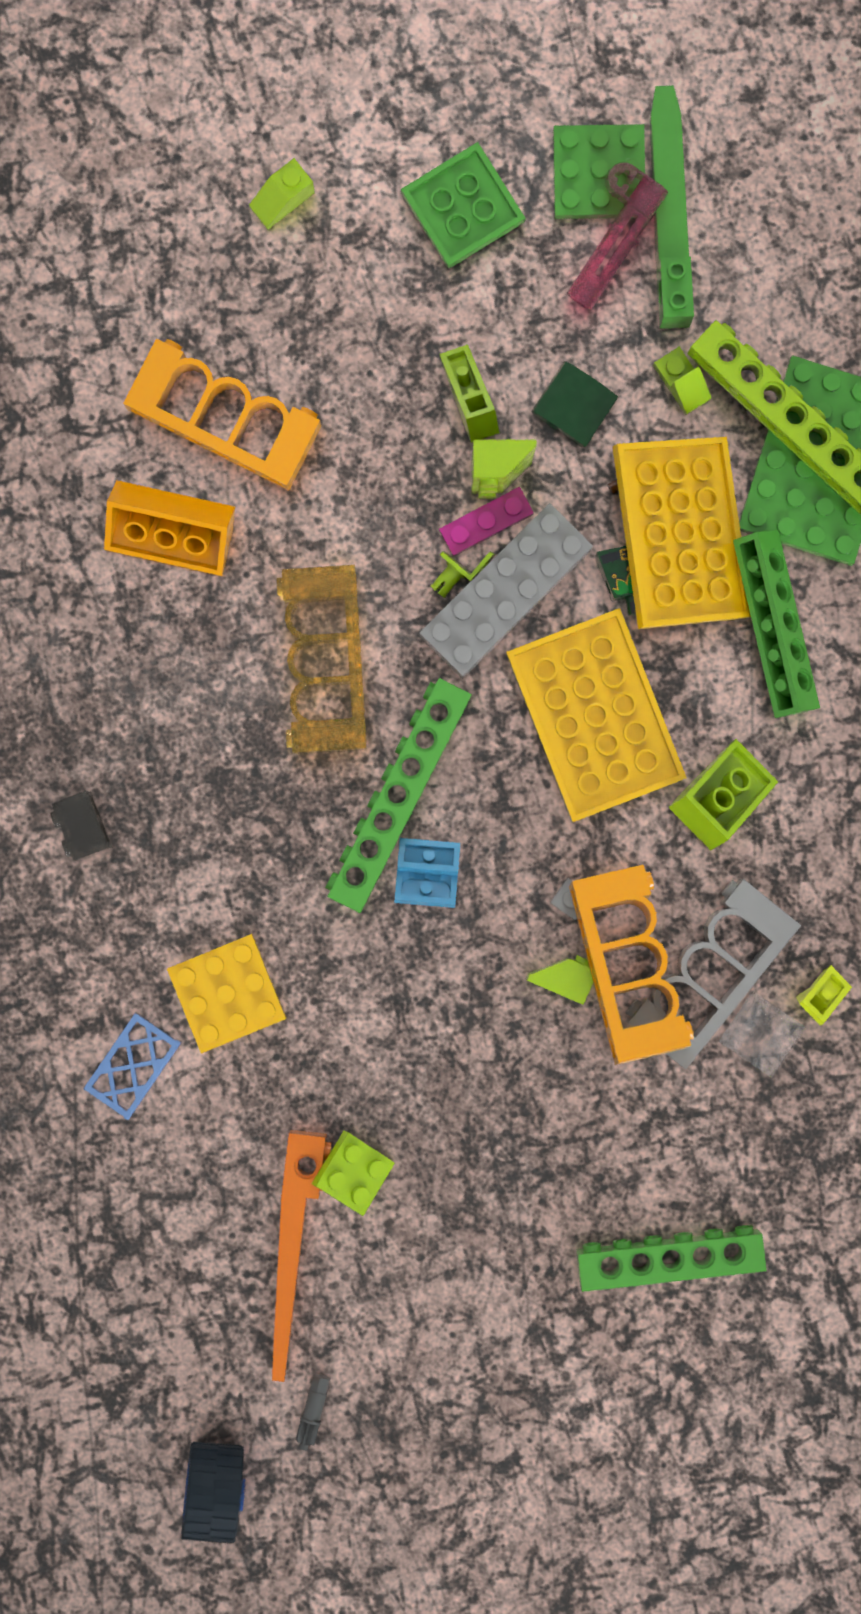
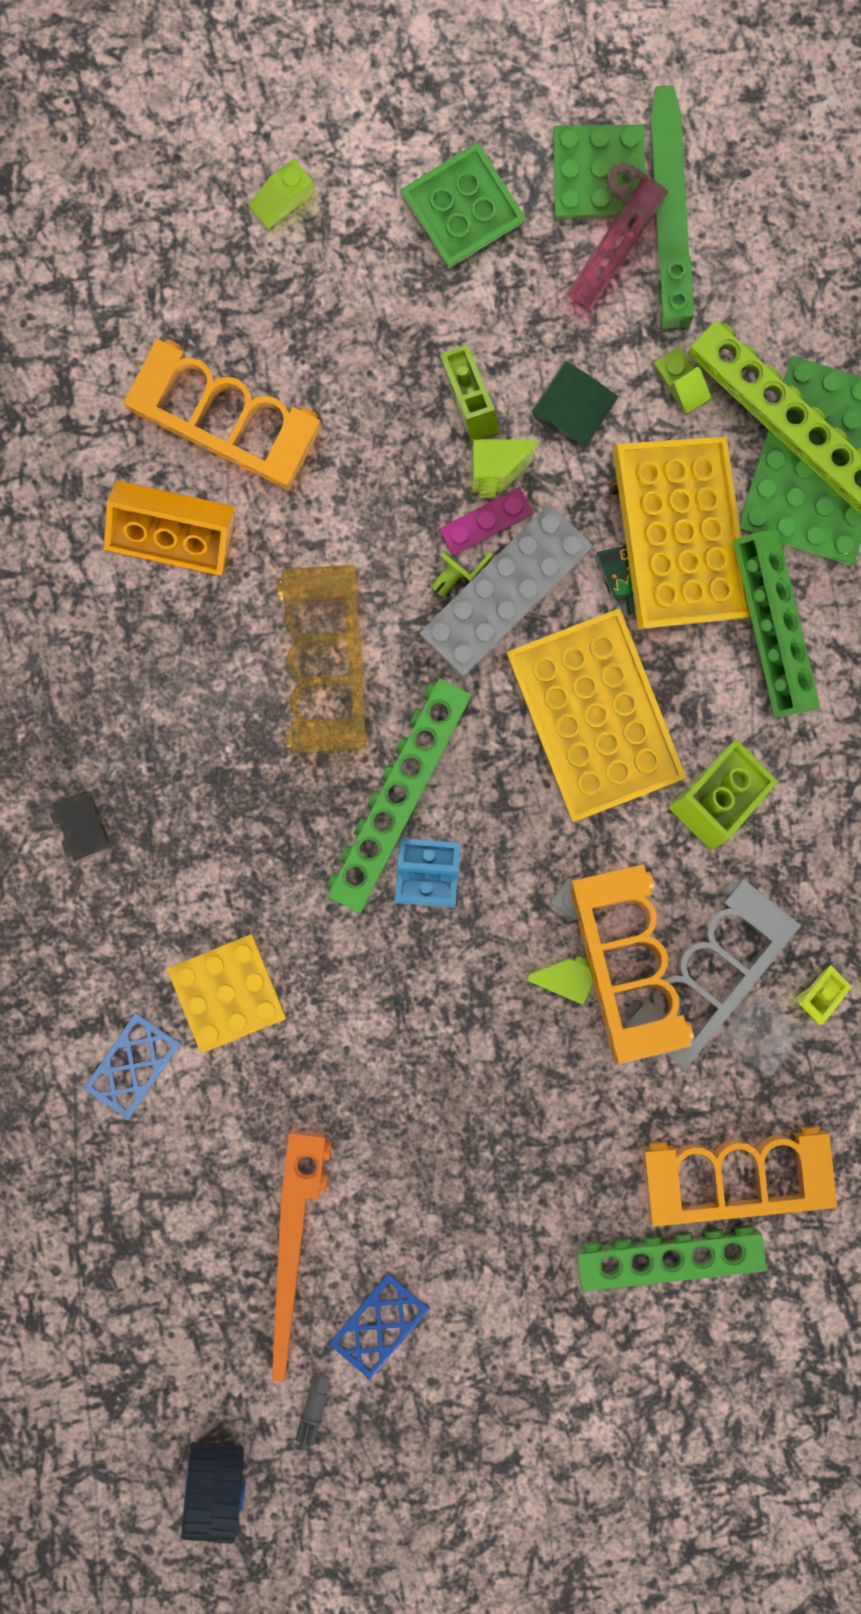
(353, 1173): lime plate -> none
(374, 1301): none -> blue window
(813, 1167): none -> light orange fence

